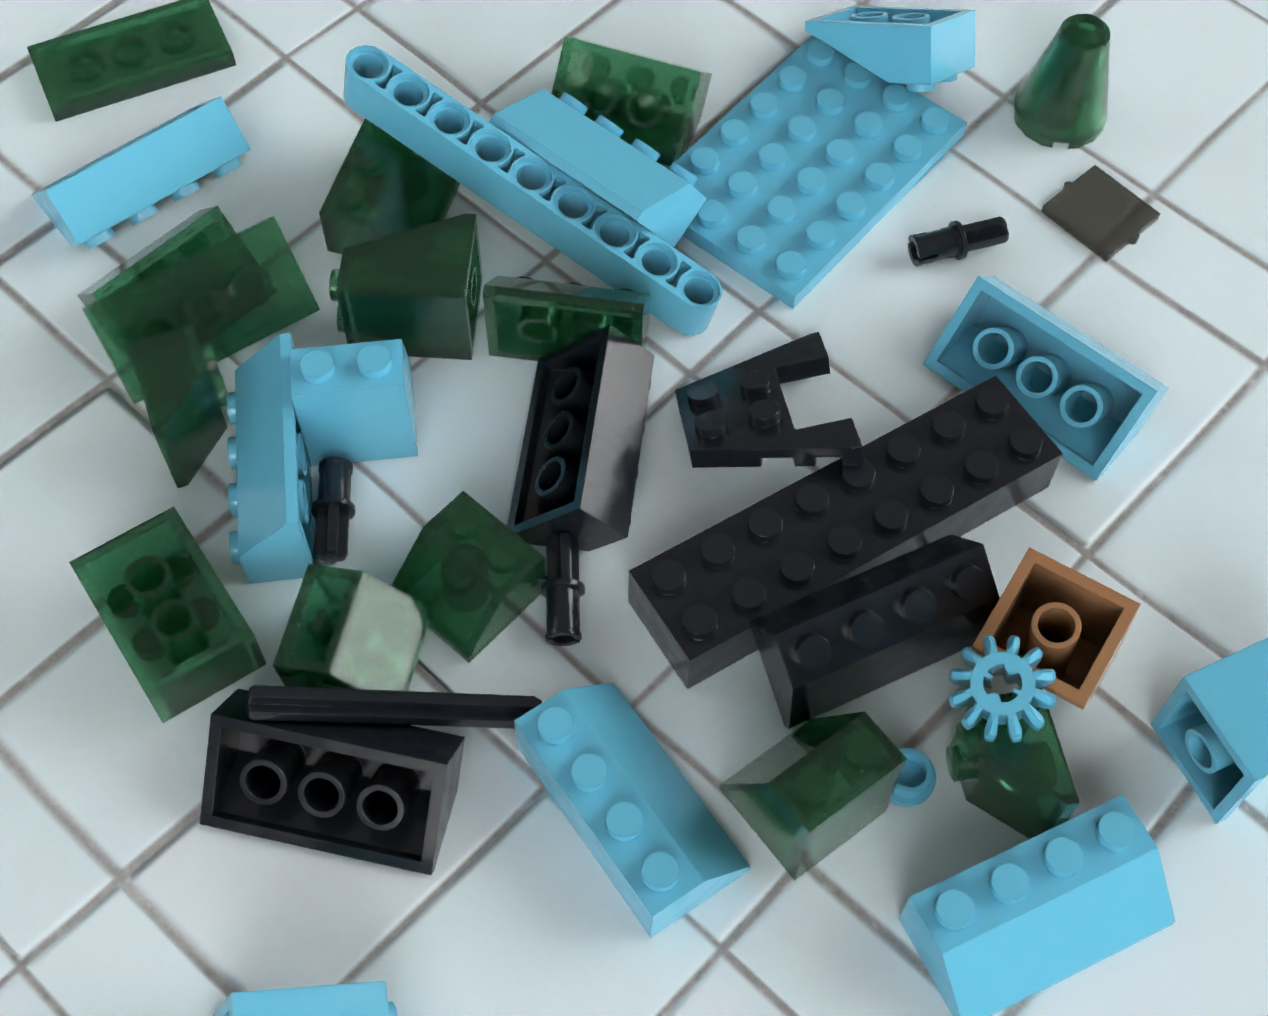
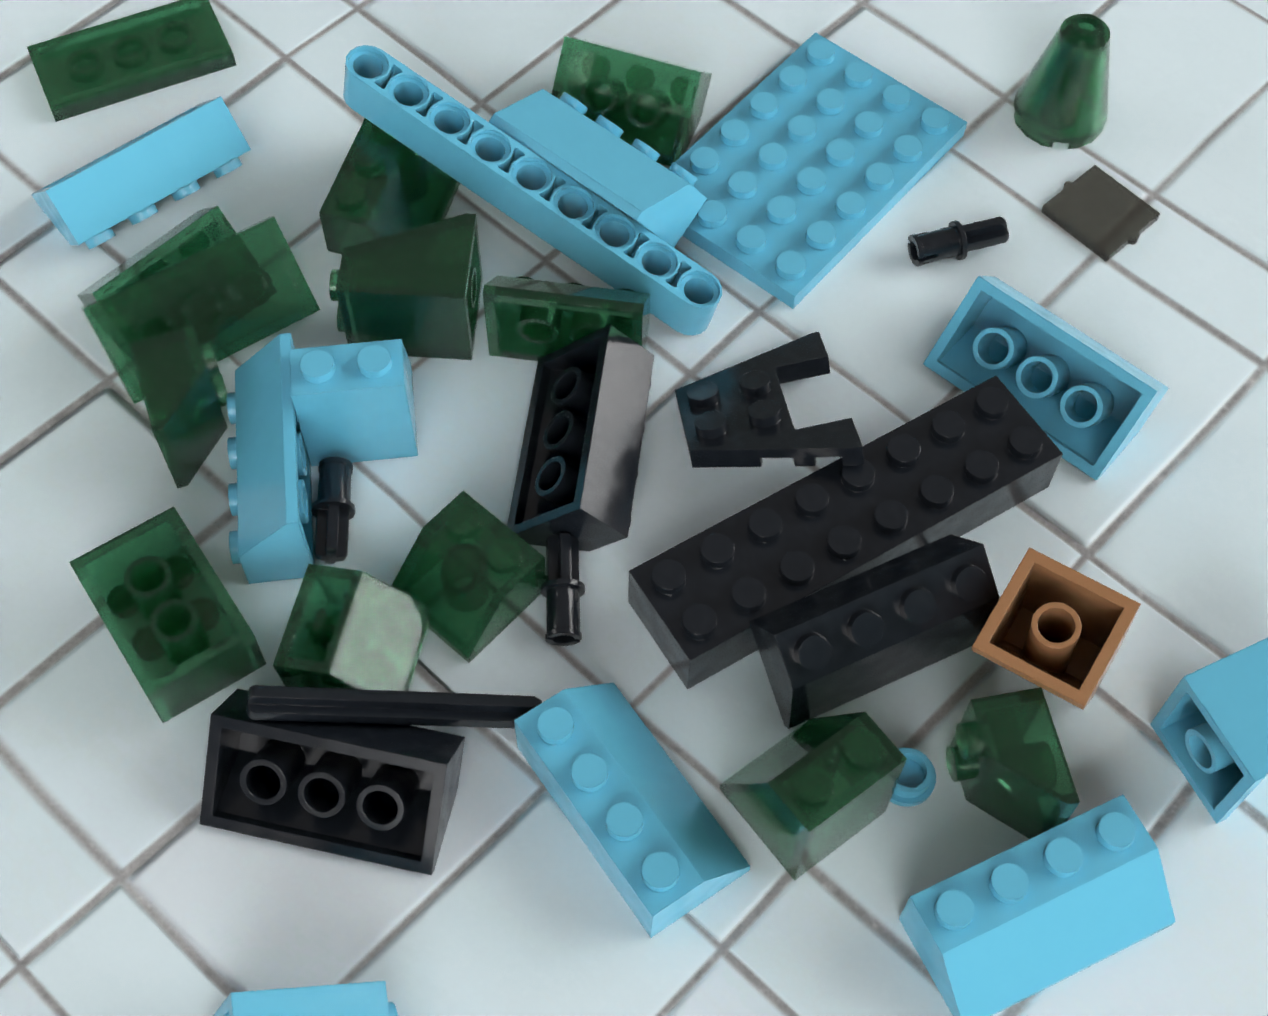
(902, 42): medium azure slope -> none
(1014, 671): medium azure gear -> none

